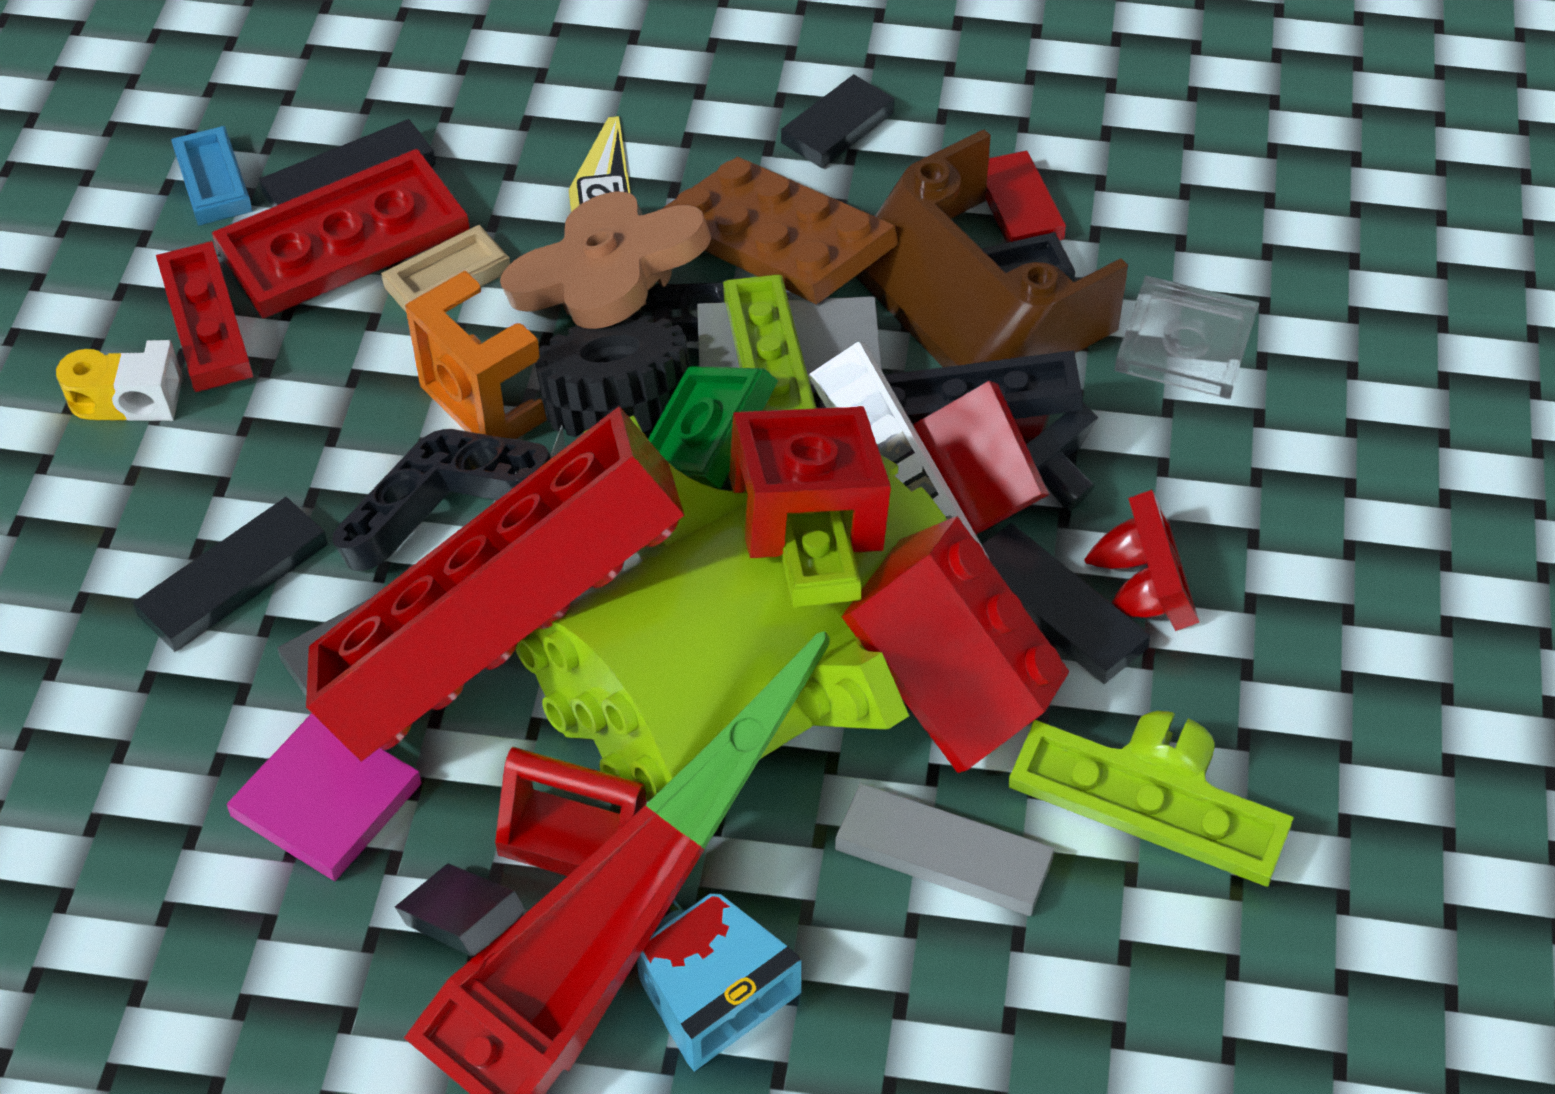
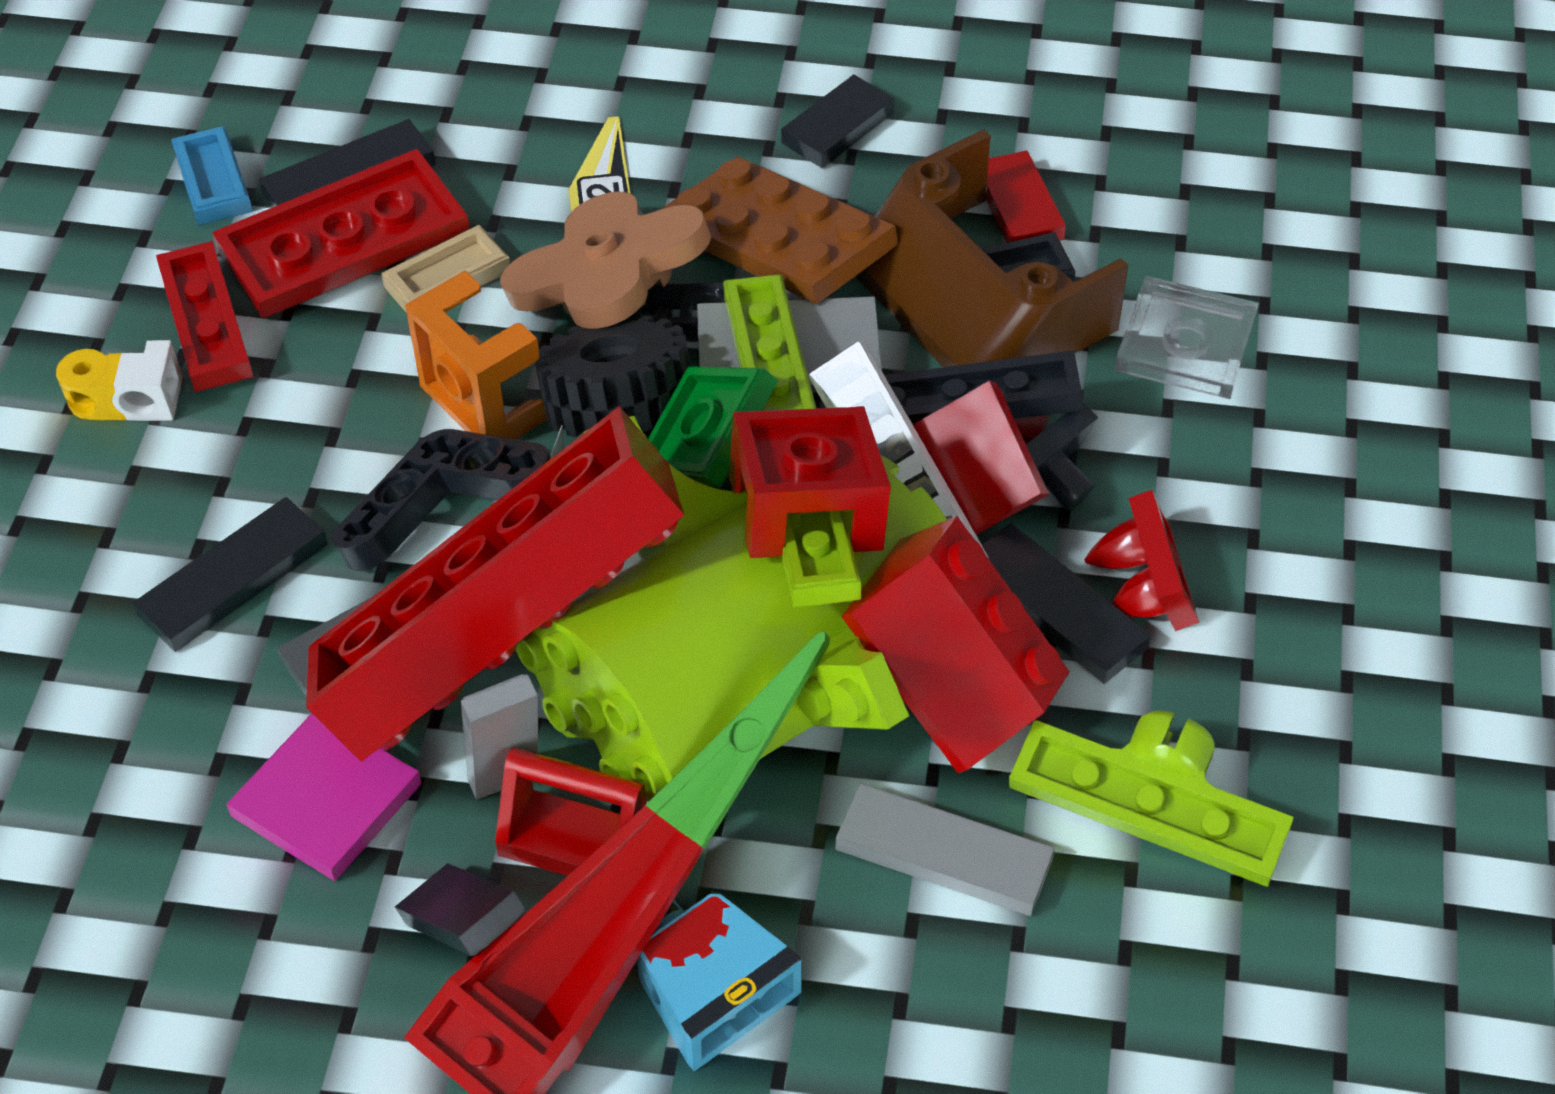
(492, 725): none -> light grey tile

